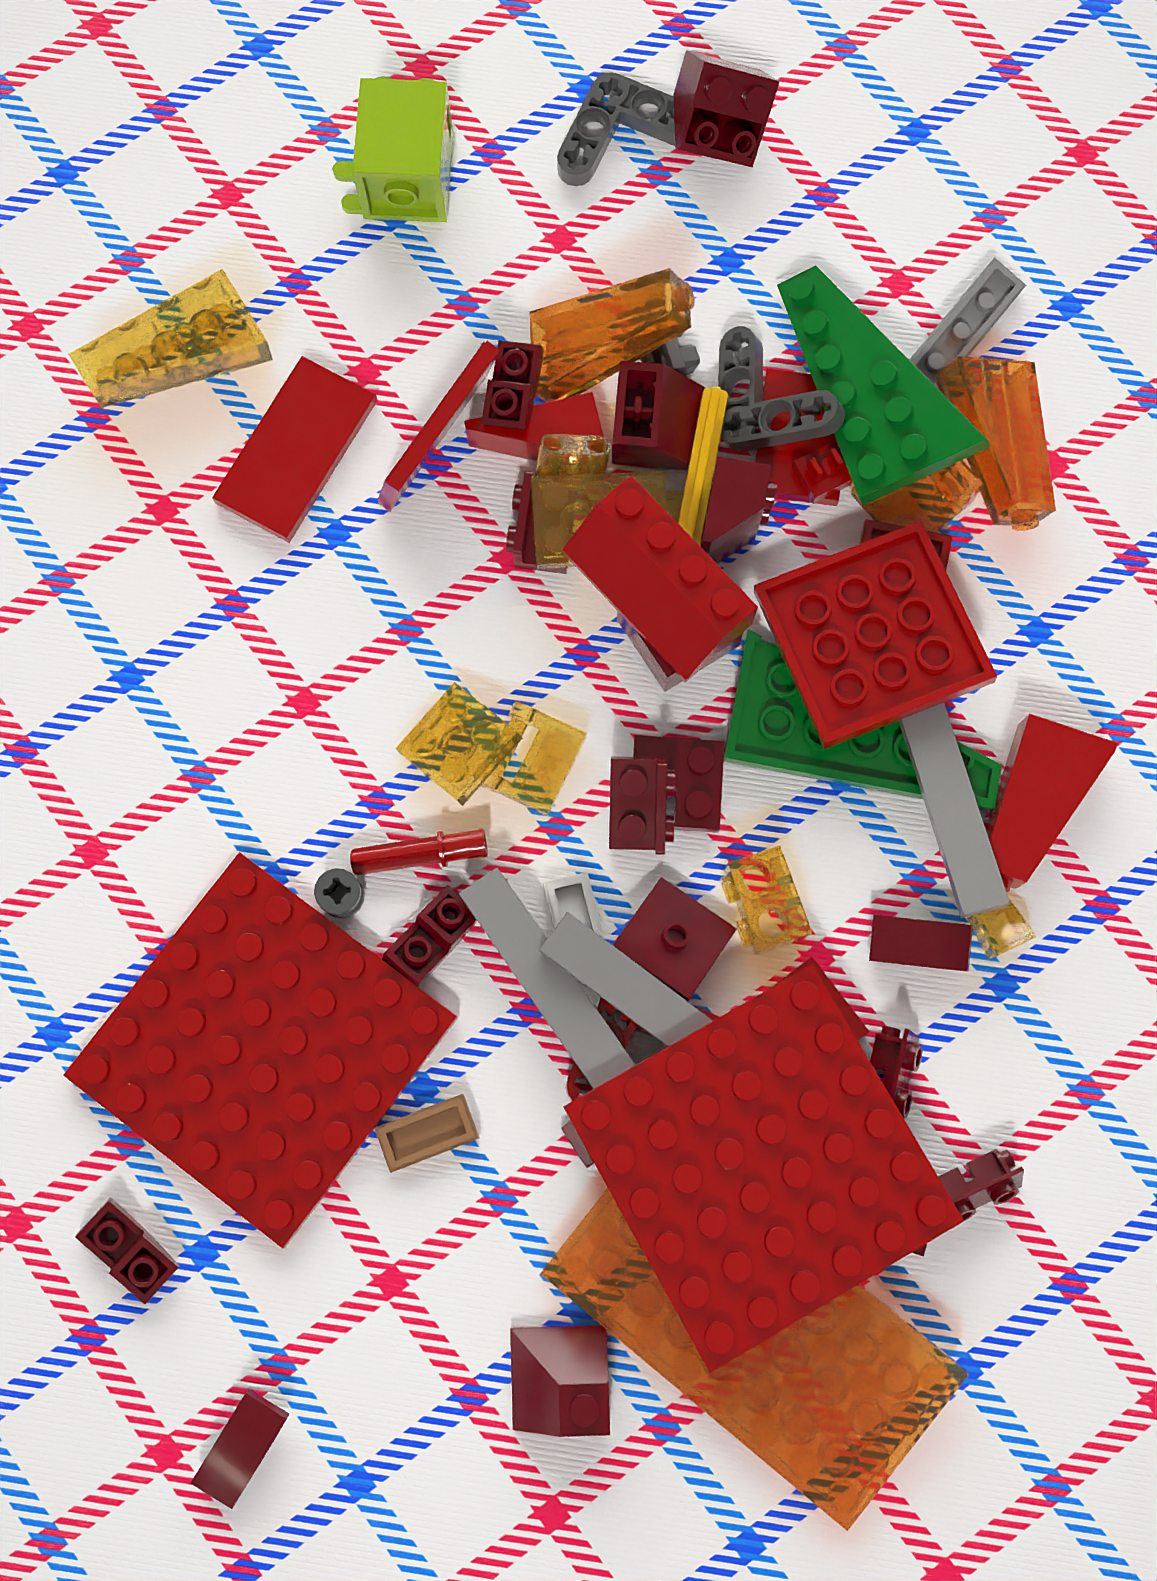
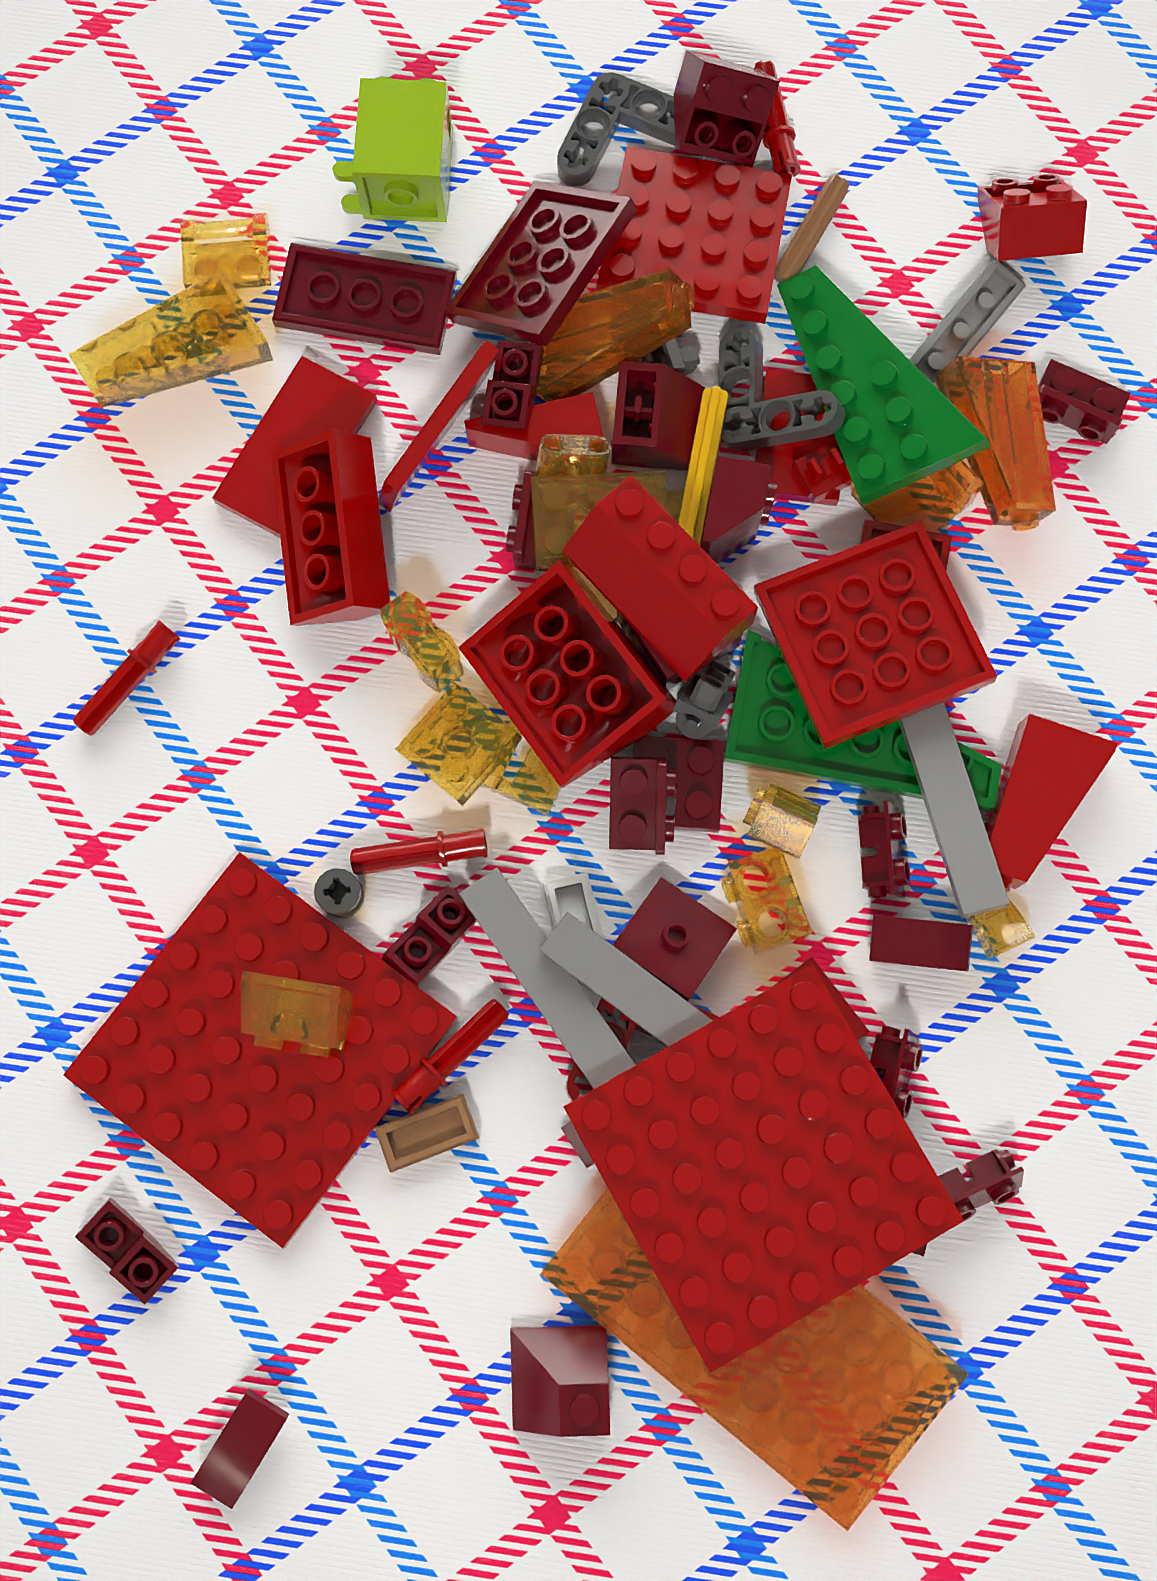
(126, 678): none -> red axle
(243, 261): none -> clear yellow plate
(294, 1012): none -> clear yellow slope
(330, 529): none -> red slope
(364, 298): none -> dark red tile
(428, 646): none -> clear yellow brick
(450, 1056): none -> red axle
(541, 262): none -> dark red plate
(567, 675): none -> red slope
(704, 701): none -> dark grey hips
(707, 224): none -> red plate
(778, 133): none -> red axle
(781, 819): none -> clear yellow brick
(812, 228): none -> medium nougat axle
(885, 833): none -> dark red hinge
(1032, 218): none -> red slope
(1081, 402): none -> dark red bracket

